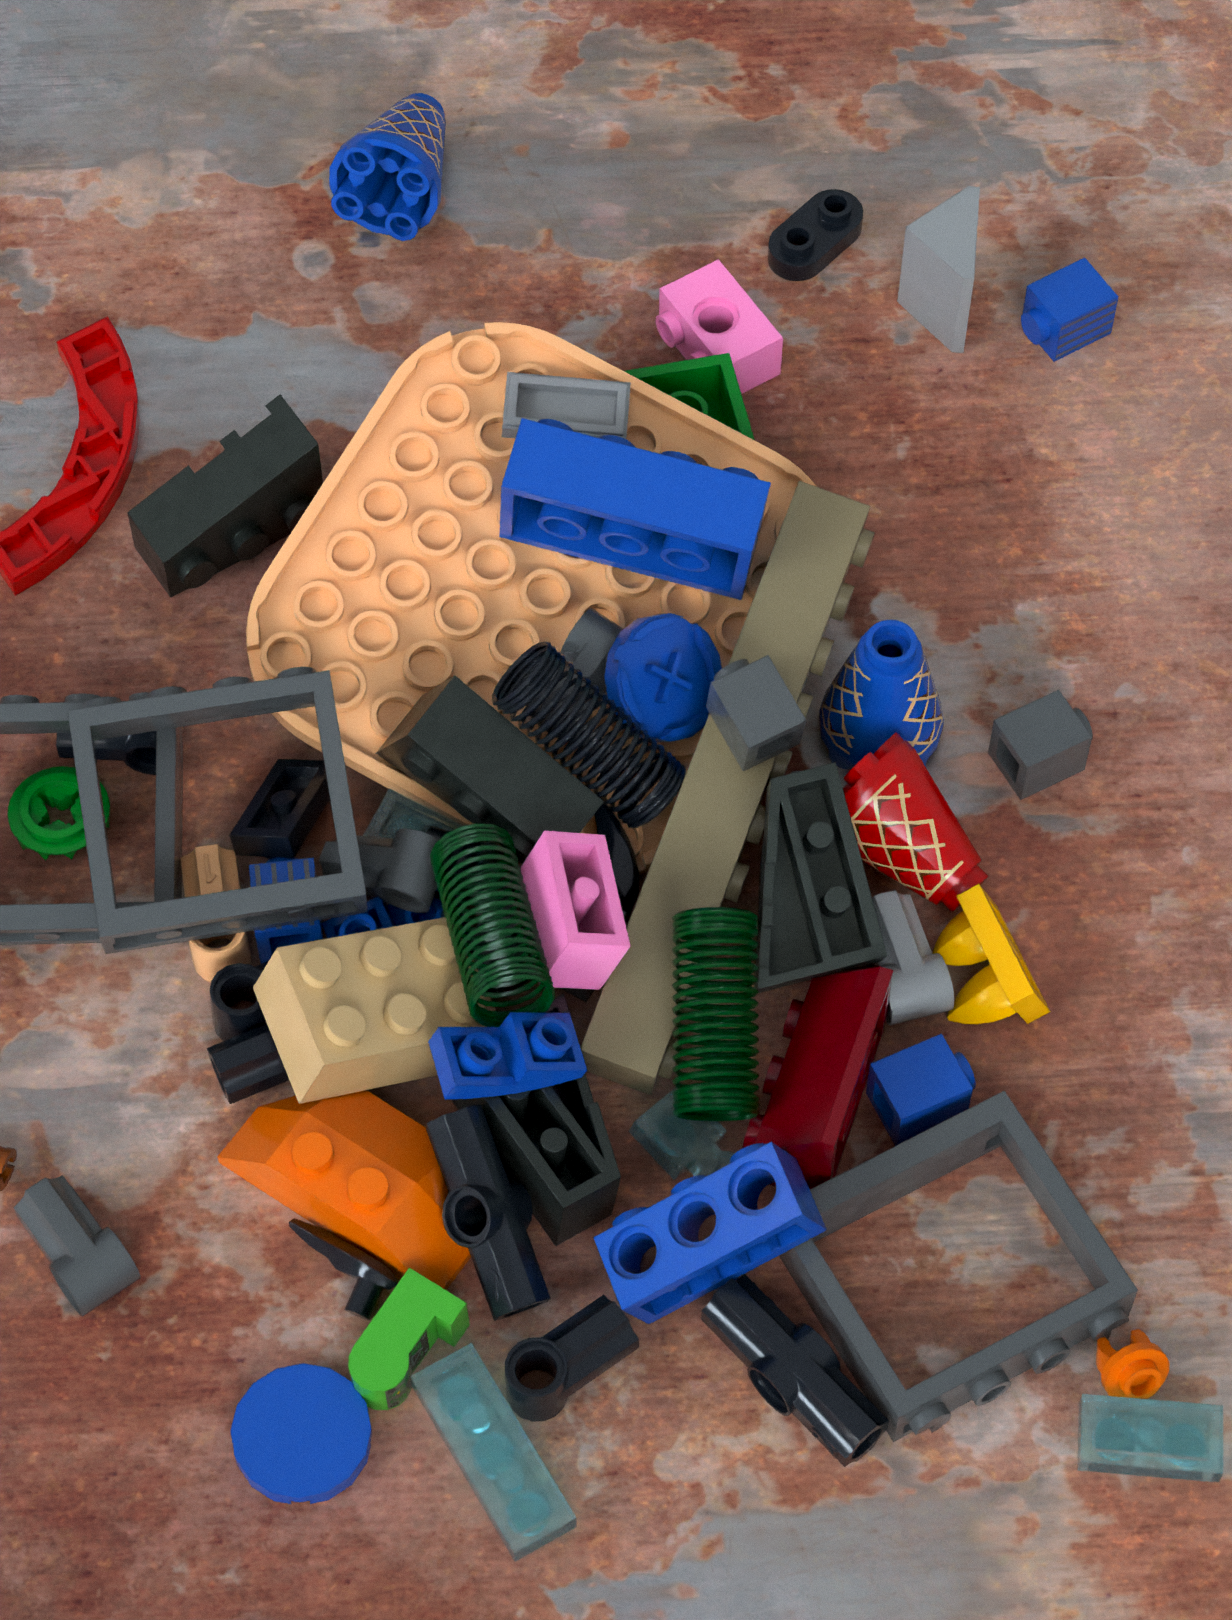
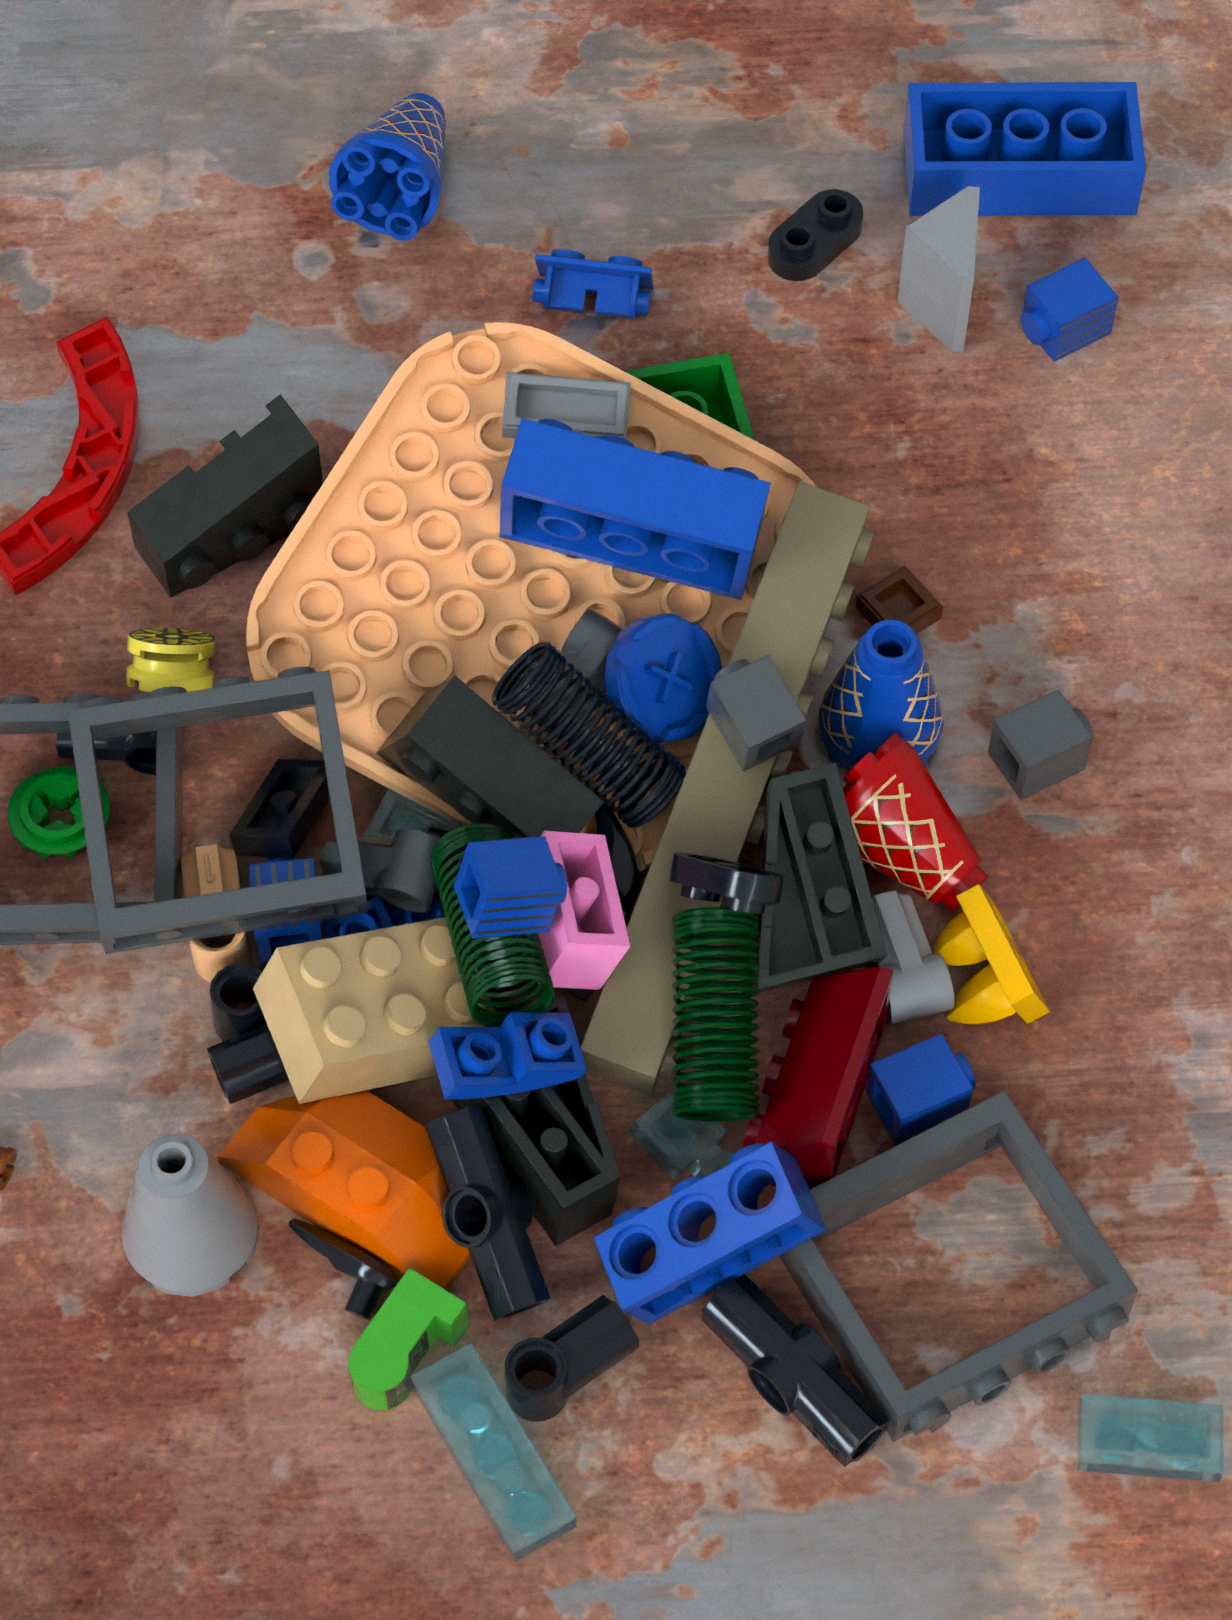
(83, 1257): dark grey piece -> none
(170, 659): none -> light yellow wheel
(187, 1219): none -> light grey cone
(301, 1434): blue tile -> none
(509, 887): none -> blue brick
(614, 281): none -> blue hinge
(709, 877): none -> black plate
(715, 316): bright pink brick -> none
(900, 599): none -> reddish brown tile
(1025, 147): none -> blue brick
(1134, 1369): orange plate -> none

